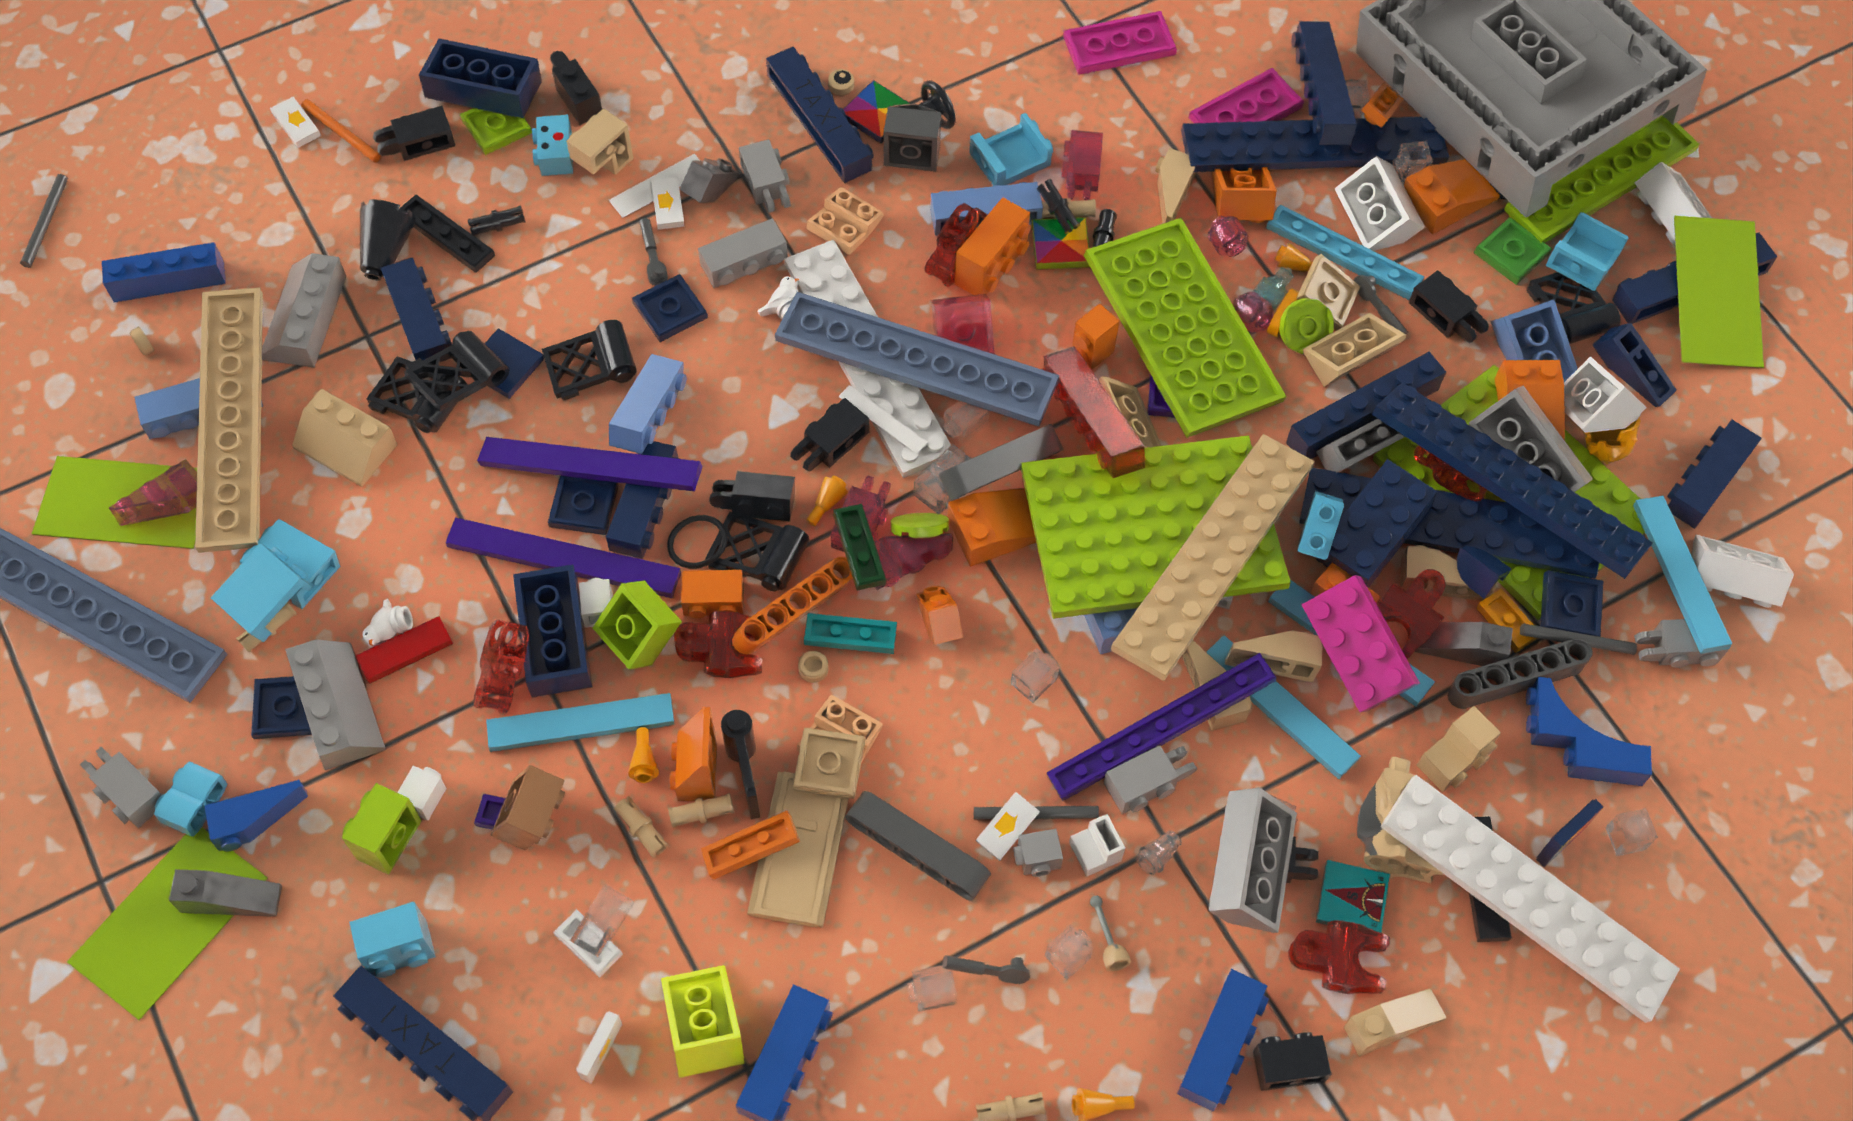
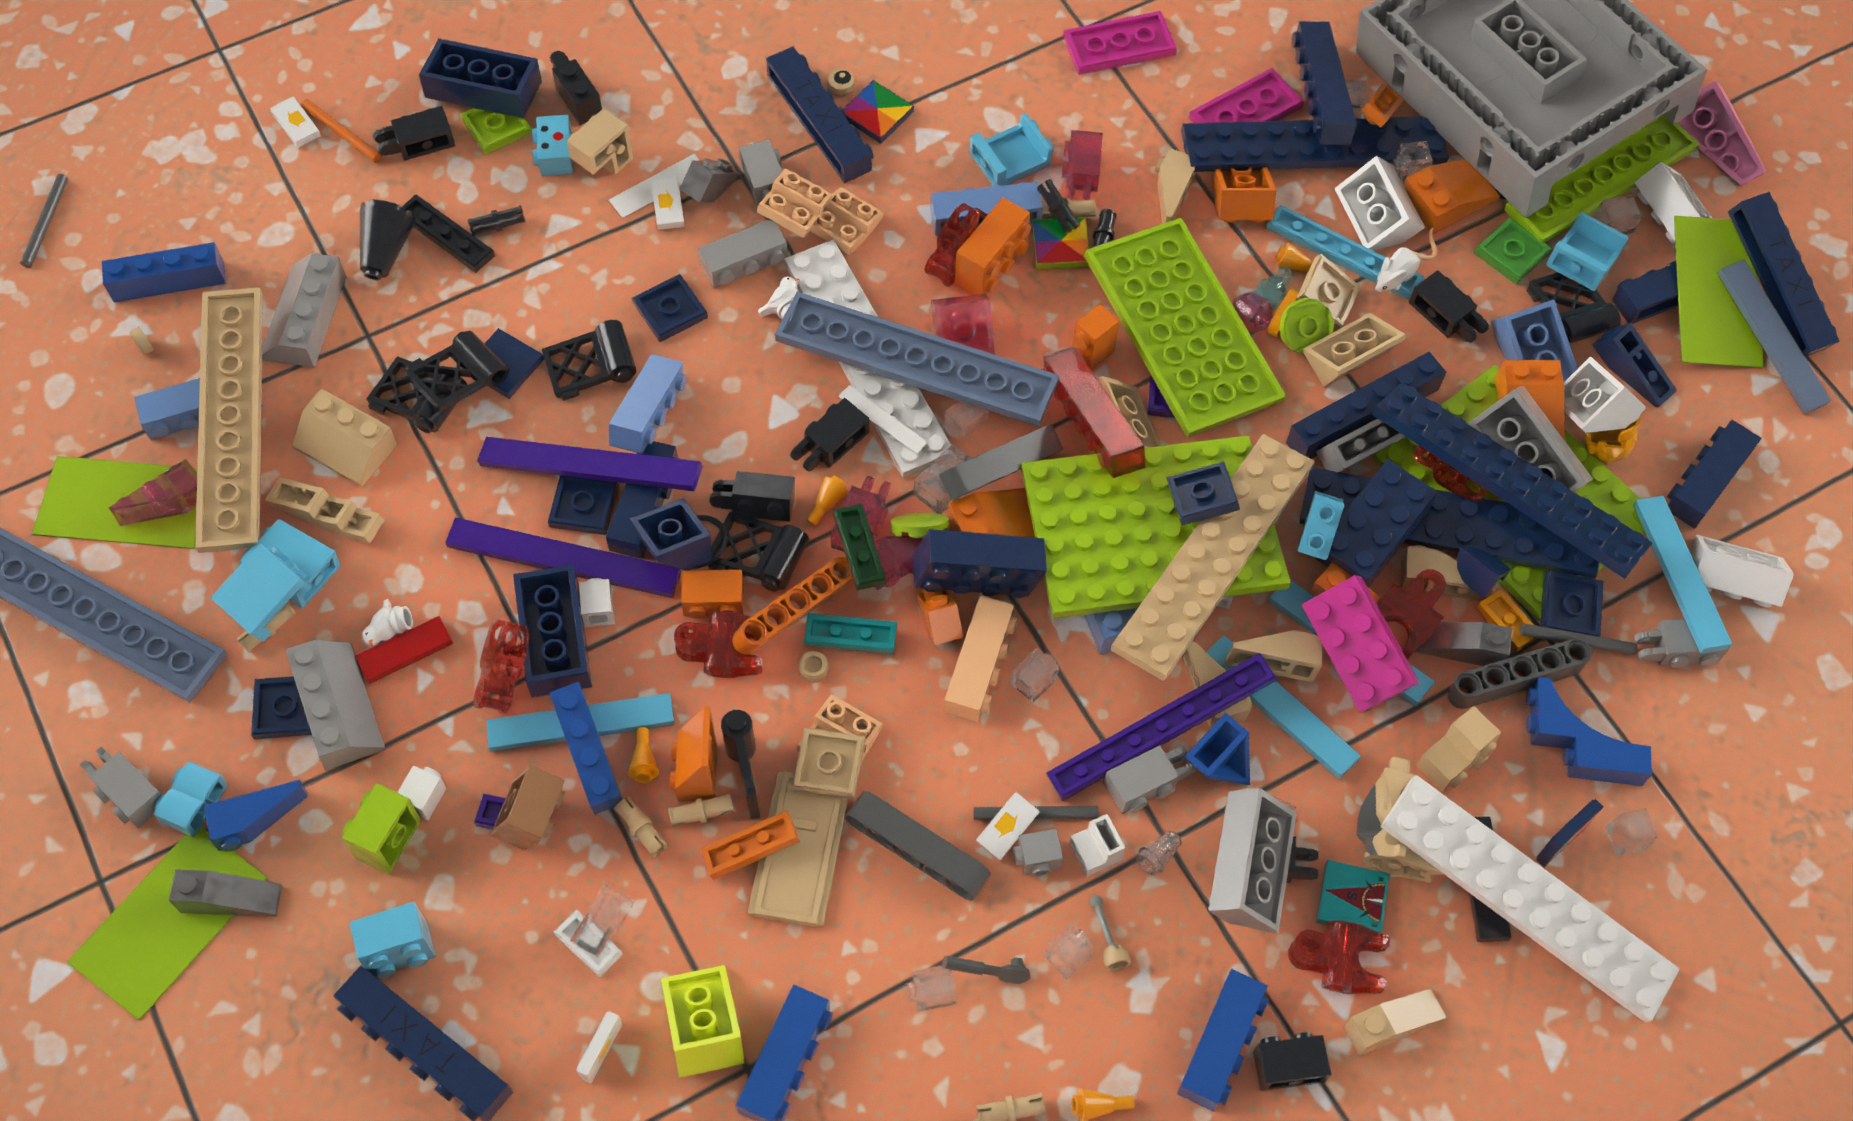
(326, 511): none -> tan slope
(415, 309): dark blue brick -> none
(586, 747): none -> blue brick
(636, 624): lime brick -> none
(655, 269): dark grey piece -> none
(674, 535): none -> dark blue slope
(794, 203): none -> light nougat slope
(914, 130): dark grey piece -> none
(979, 563): none -> dark blue brick
(979, 659): none -> light nougat brick
(1203, 493): none -> dark blue tile
(1223, 752): none -> blue slope
(1228, 236): clear pink head -> none
(1368, 293): dark grey piece -> none
(1402, 266): none -> white animal
(1619, 214): none -> clear brick
(1723, 135): none -> bright pink wedge
(1774, 337): none -> sand blue tile
(1783, 273): none -> dark blue brick

